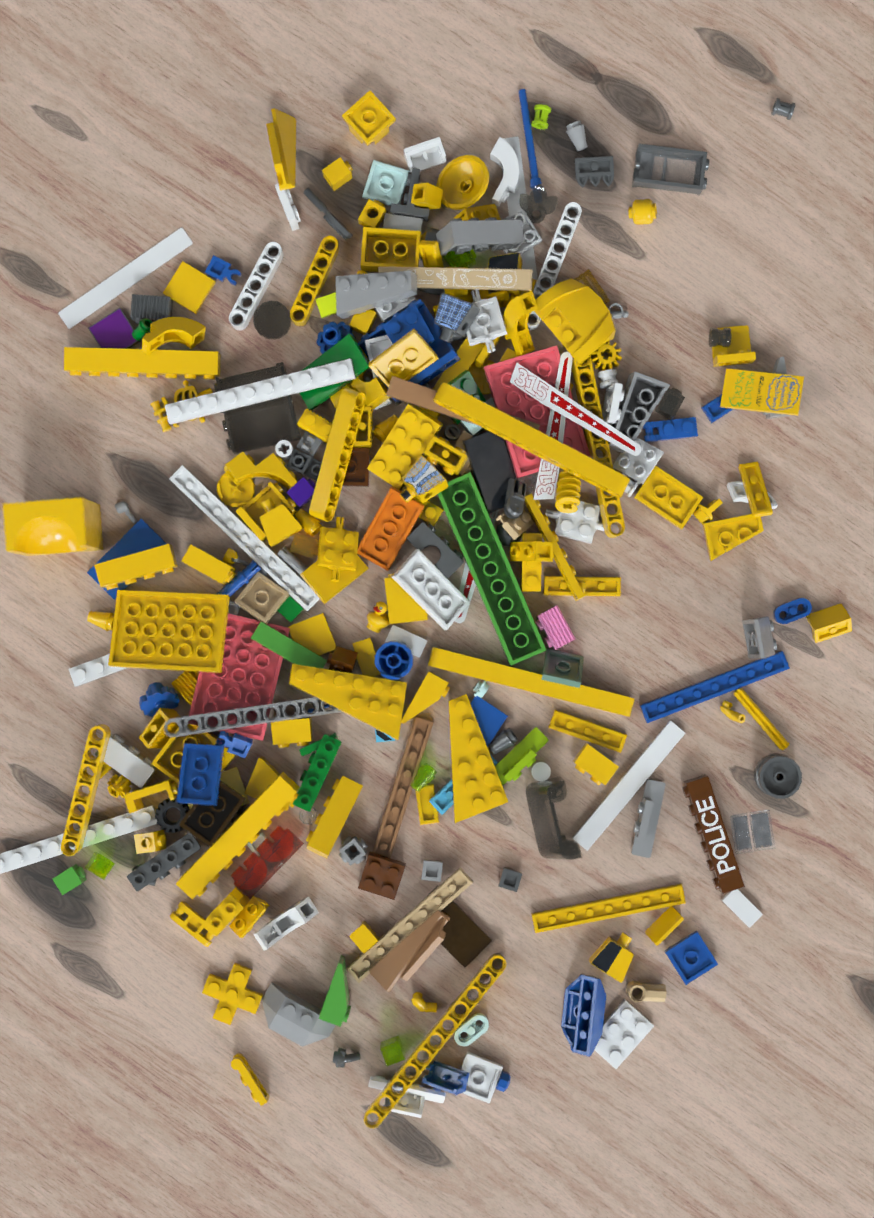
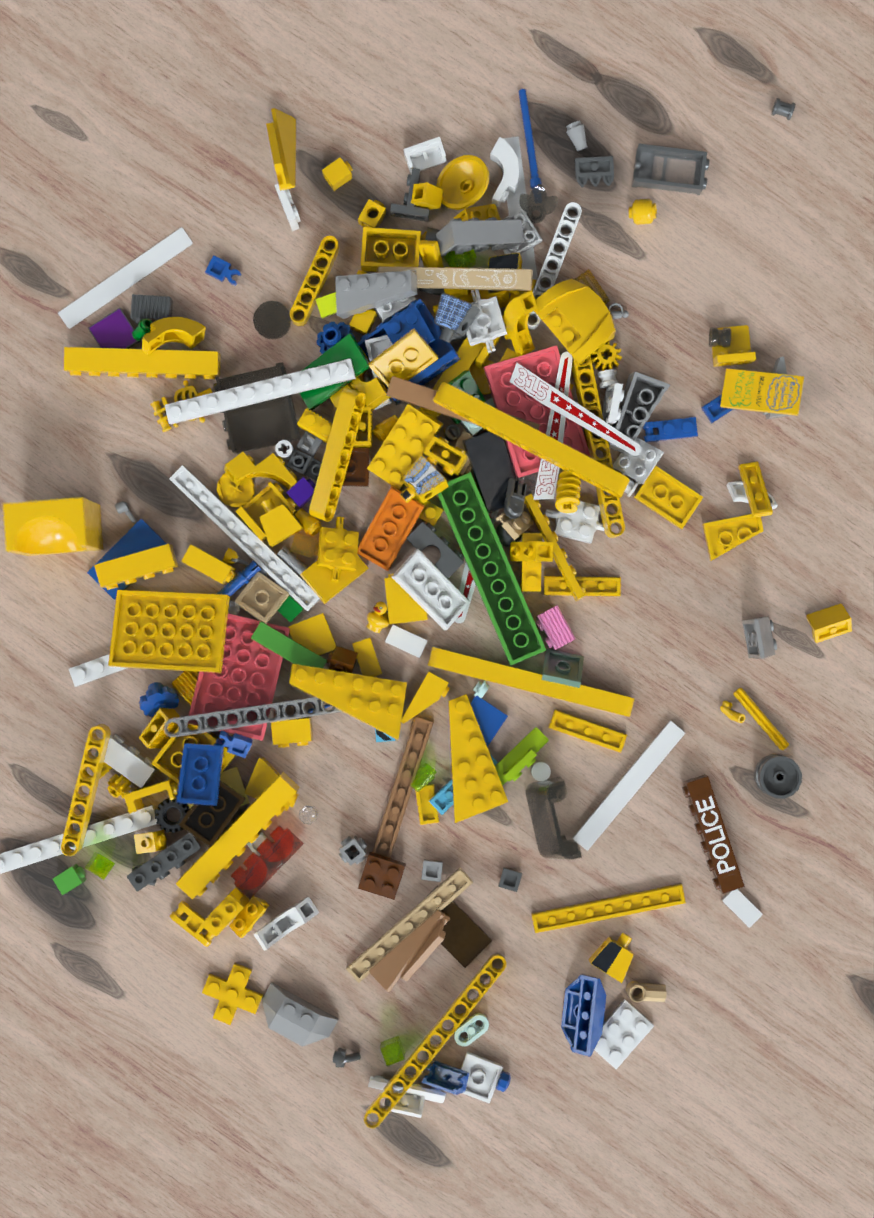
(101, 619): yellow cone -> none
(189, 287): yellow tile -> none
(249, 1078): yellow plate -> none
(256, 277): white beam -> none
(313, 746): green tile -> none
(315, 776): green bracket -> none
(330, 218): dark grey piece -> none
(334, 817): yellow wedge -> none
(336, 1006): bright green slope -> none
(364, 937): yellow panel -> none
(369, 119): yellow panel -> none
(385, 183): light aqua tile -> none
(394, 660): blue cylinder -> none
(402, 222): white tile -> none
(421, 1005): yellow arm -> none
(503, 741): dark grey cone -> none
(541, 116): lime bush -> none
(595, 764): yellow brick -> none
(648, 818): light grey bracket -> none
(664, 925): yellow slope -> none
(670, 403): clear smoke brick -> none
(691, 957): blue plate -> none
(705, 513): yellow piece -> none
(714, 687): blue tile -> none
(752, 831): clear slope -> none
(791, 611): blue plate -> none

